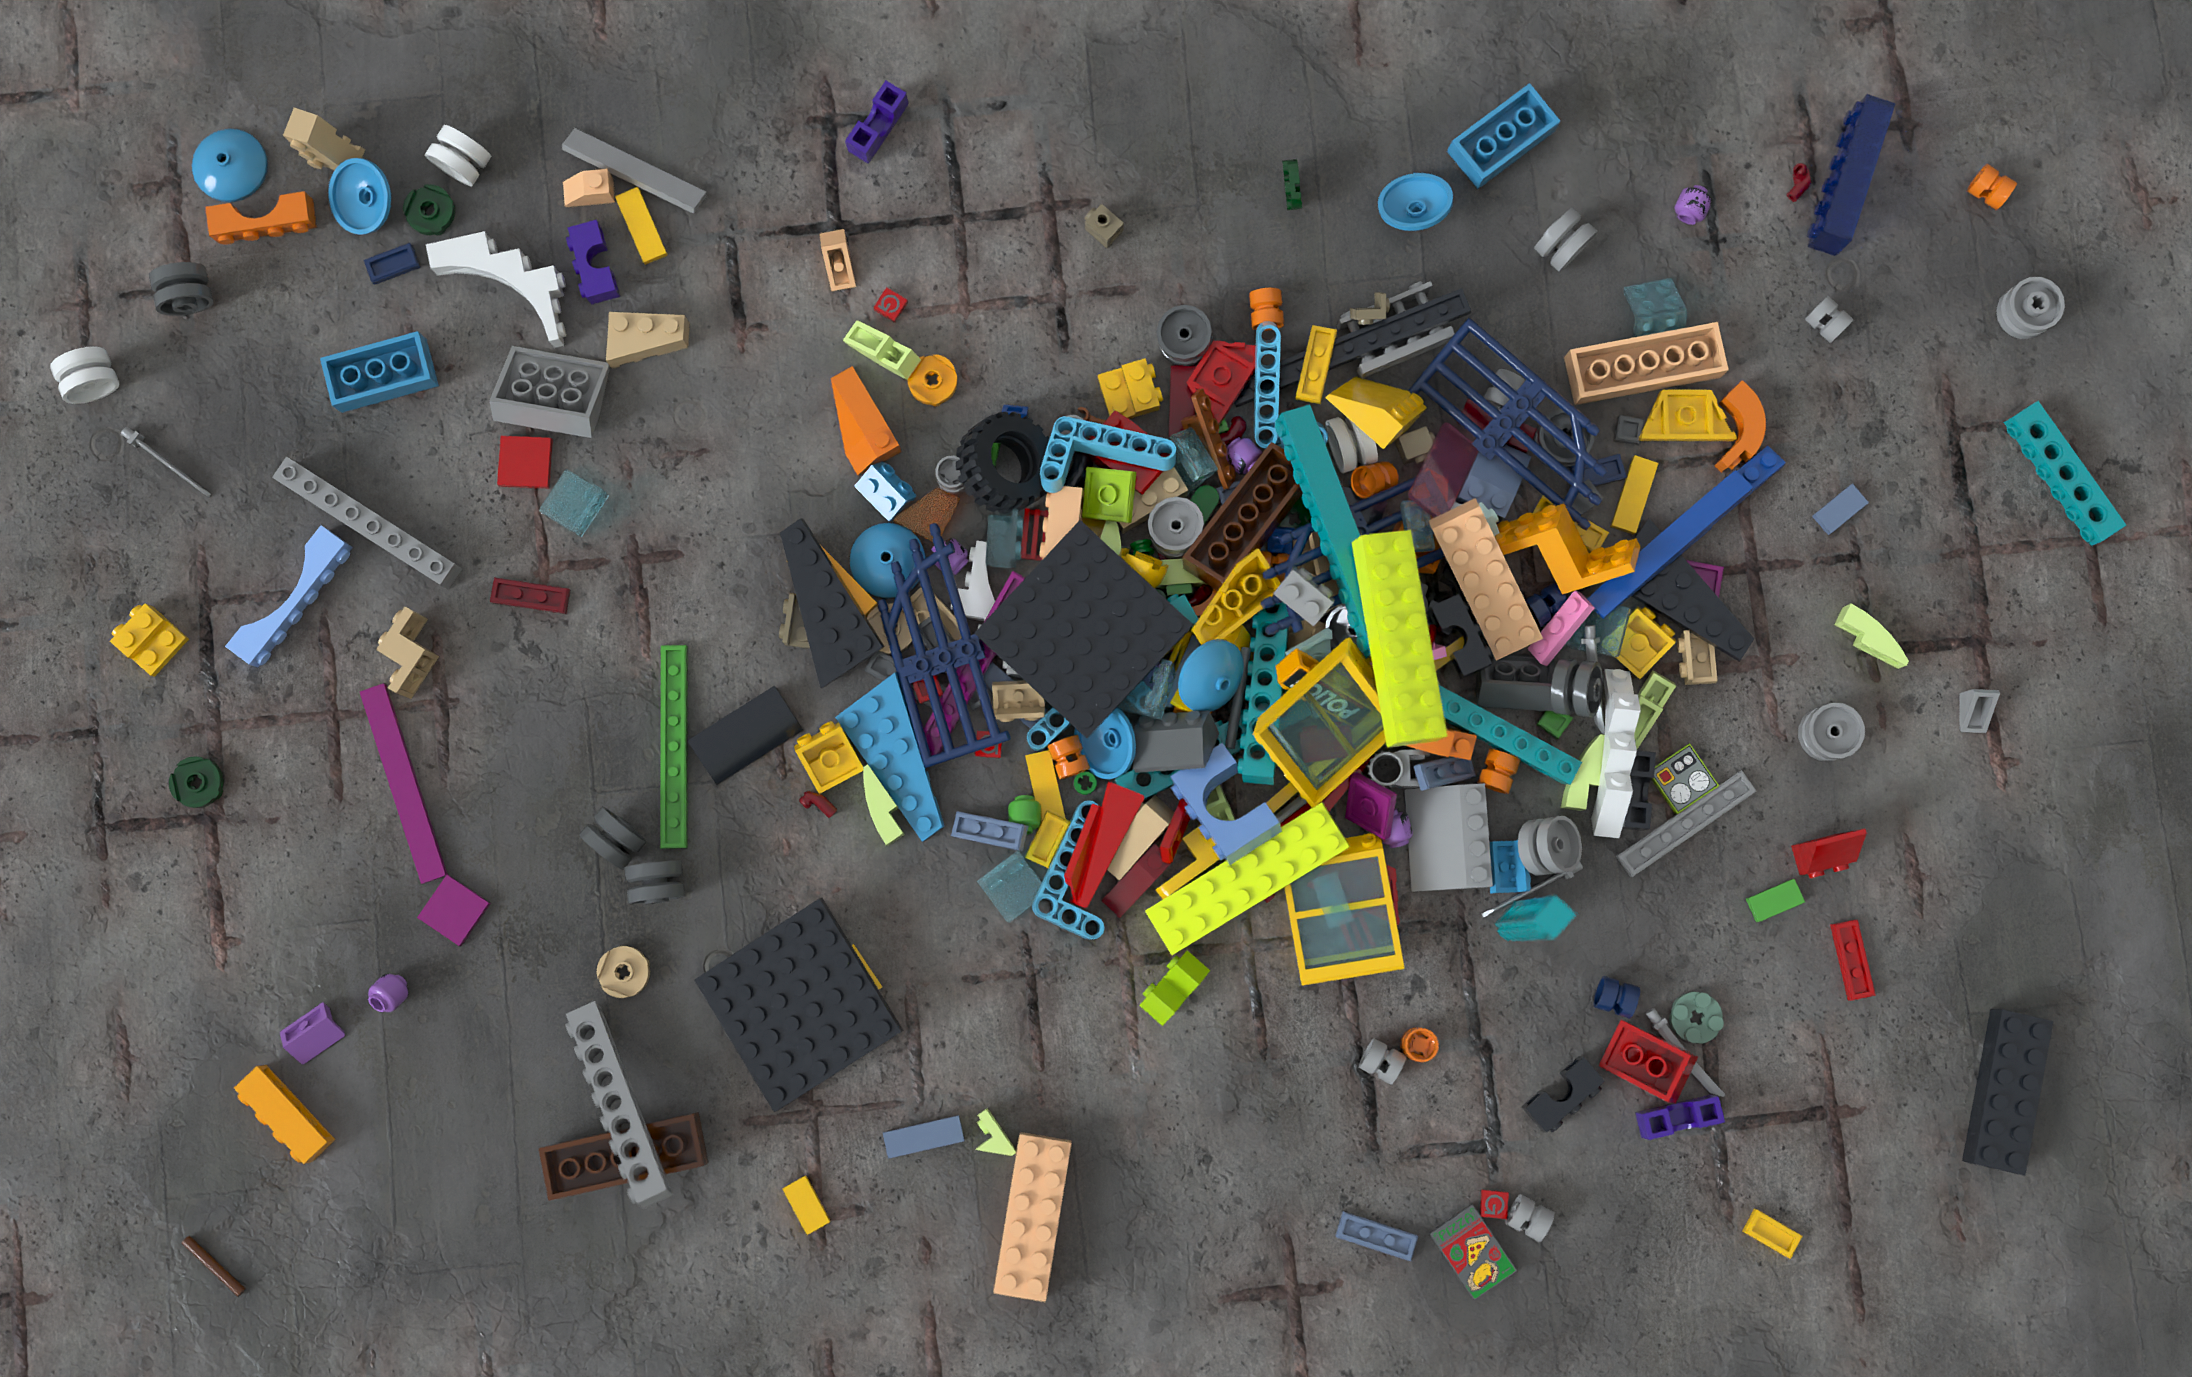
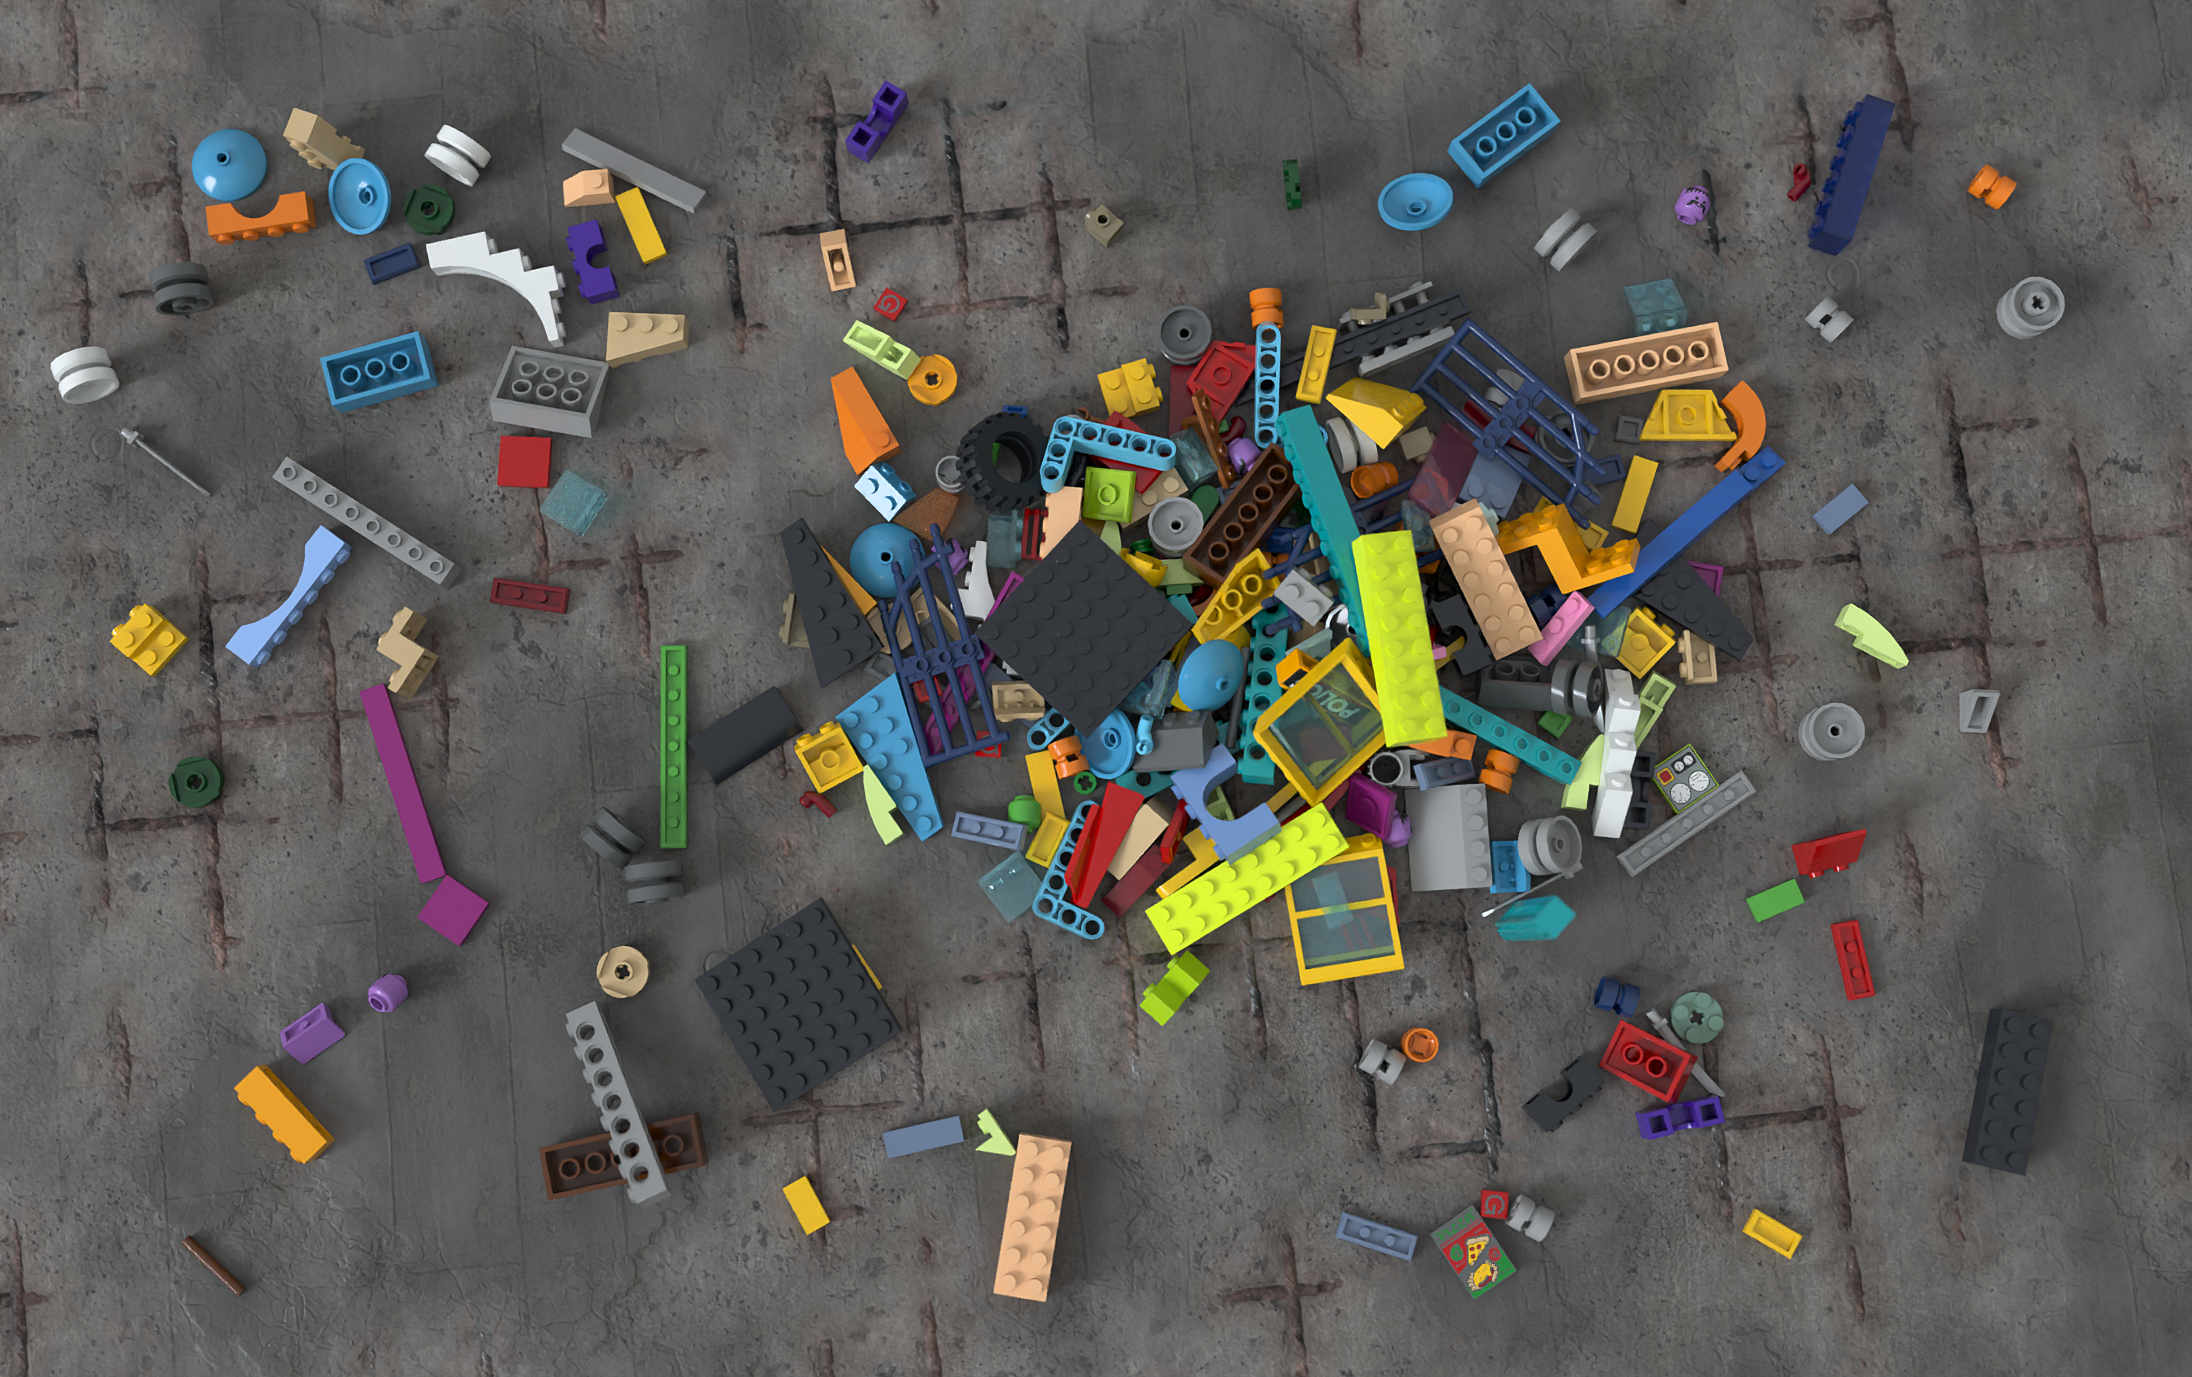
(1143, 735): none -> medium azure arm
(2077, 476): teal brick -> none

